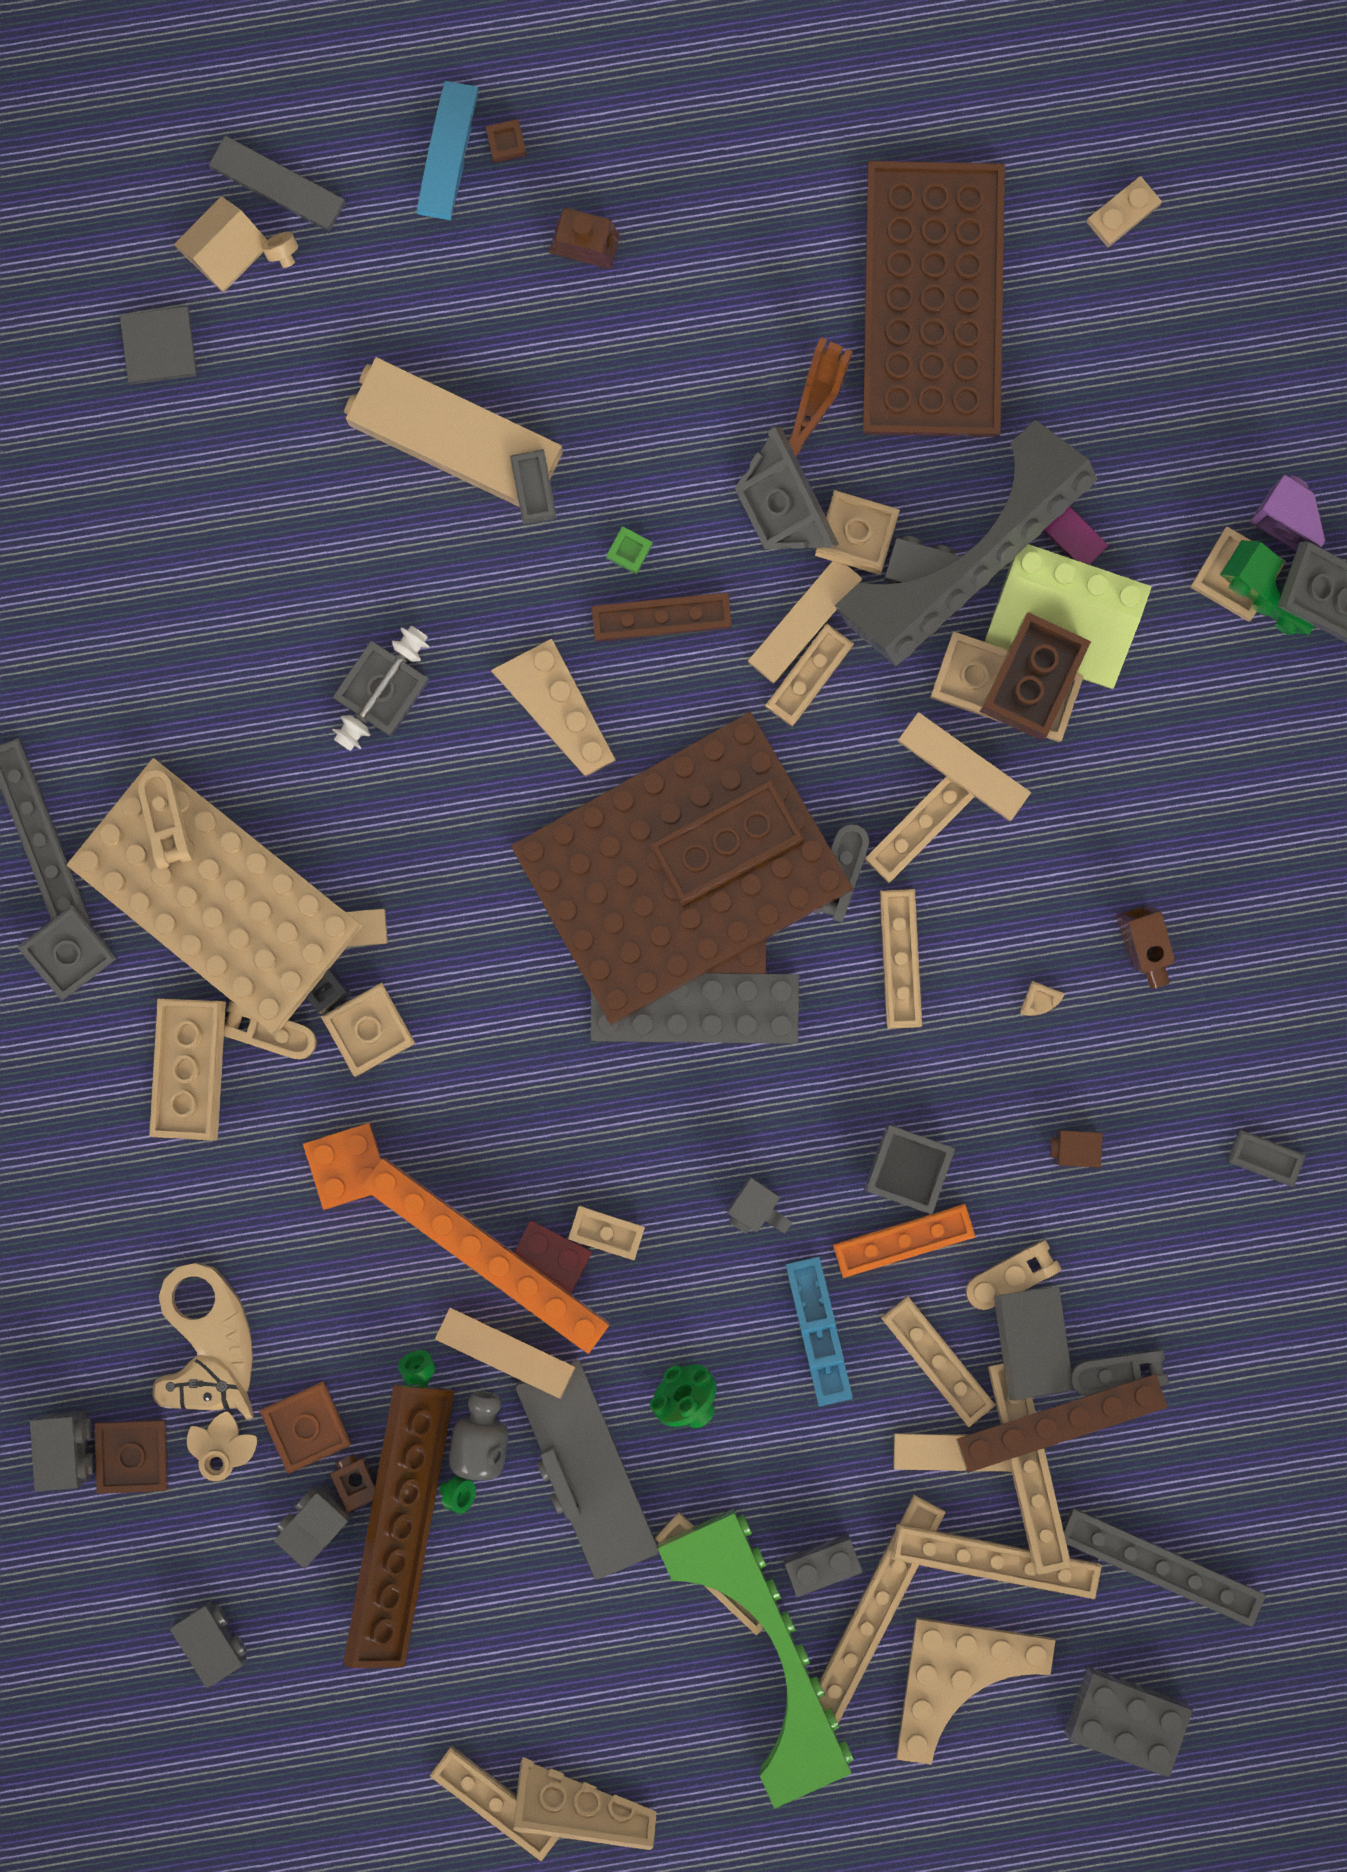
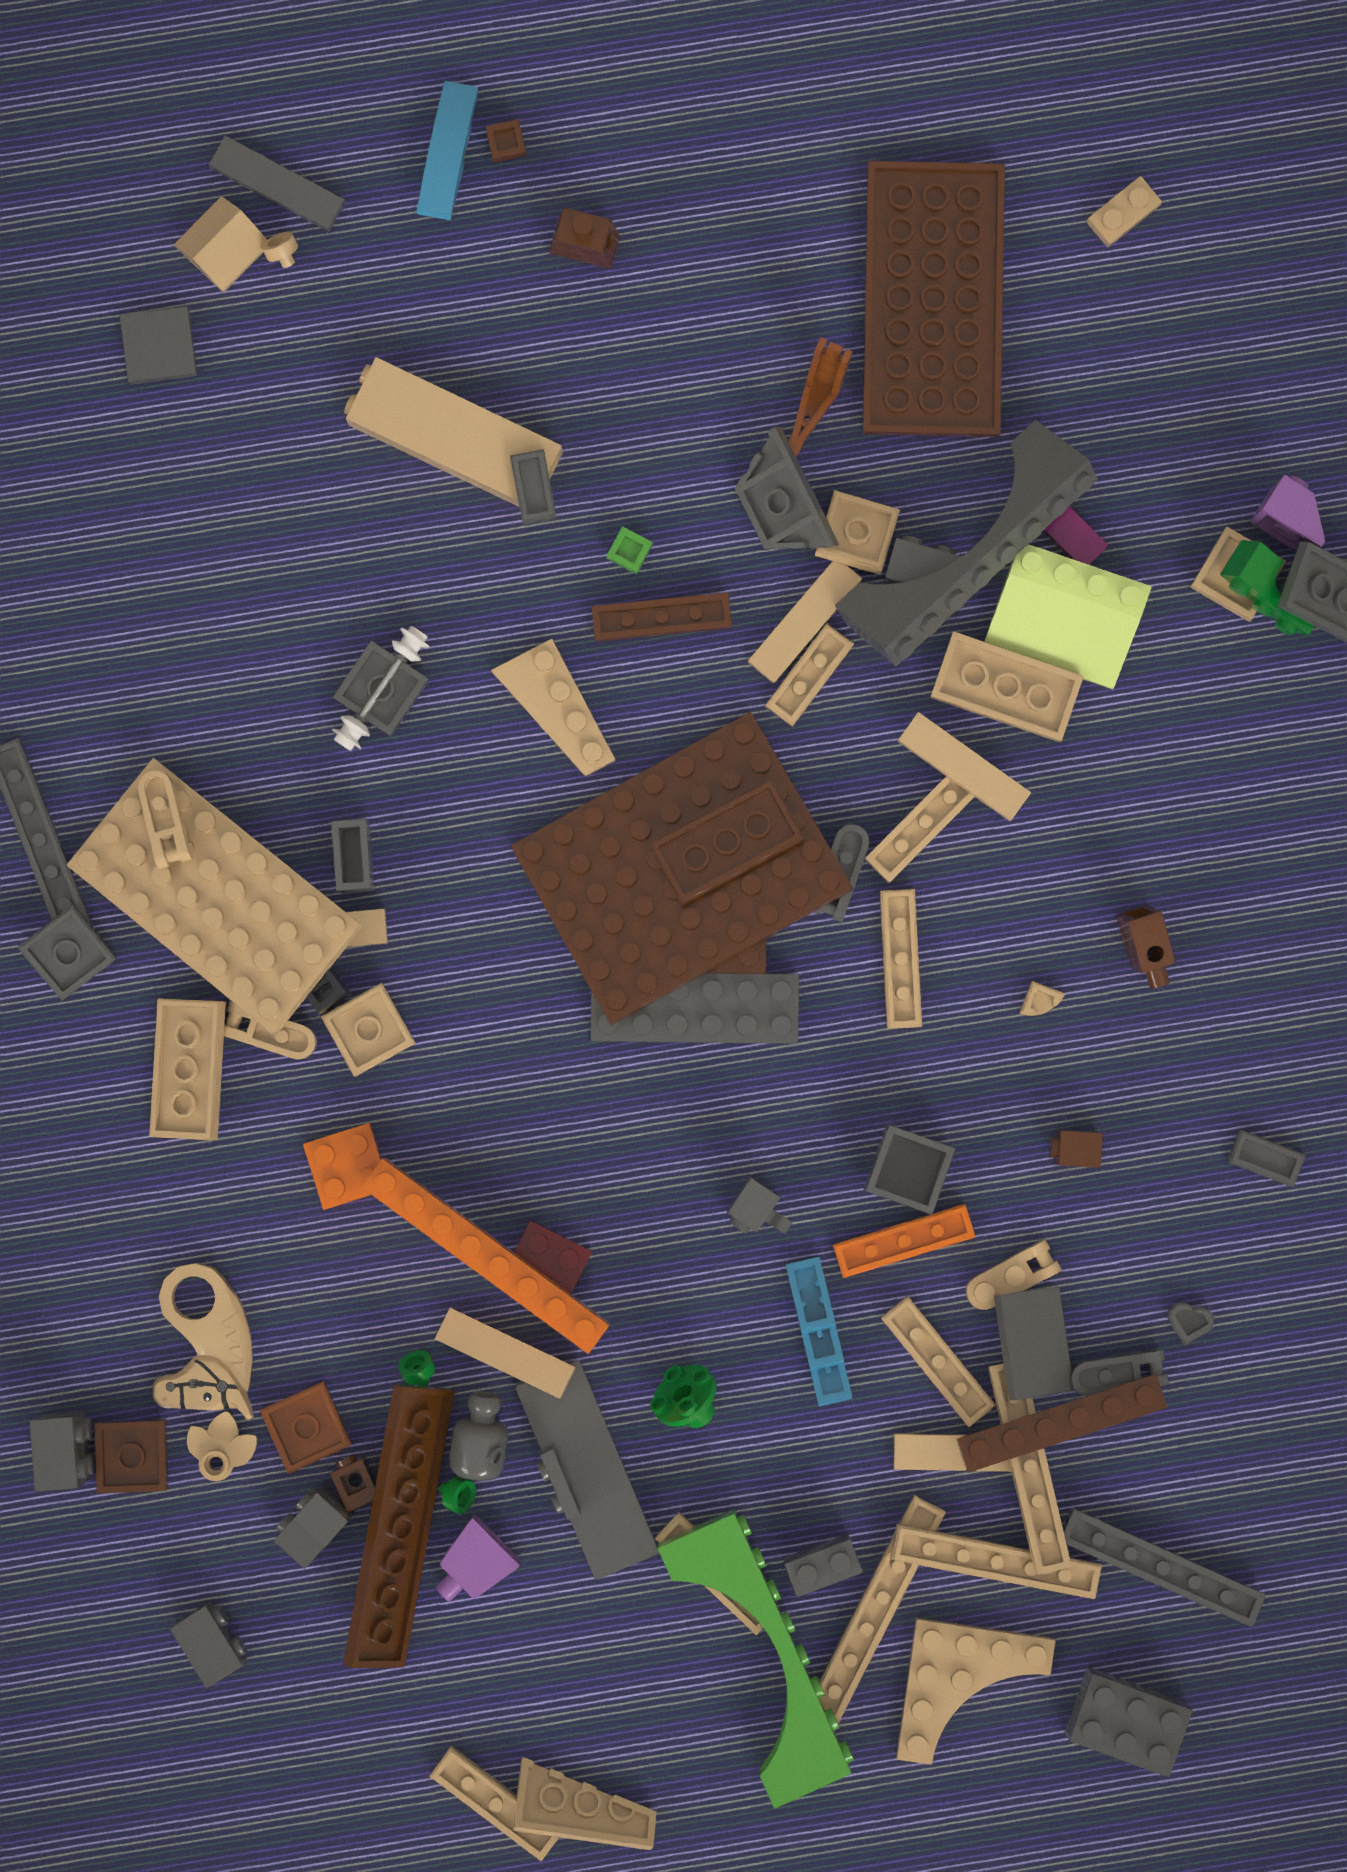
(353, 856): none -> dark grey piece
(476, 1561): none -> medium lavender torso
(606, 1233): tan plate -> none
(1035, 676): reddish brown brick -> none
(1189, 1322): none -> dark grey tile

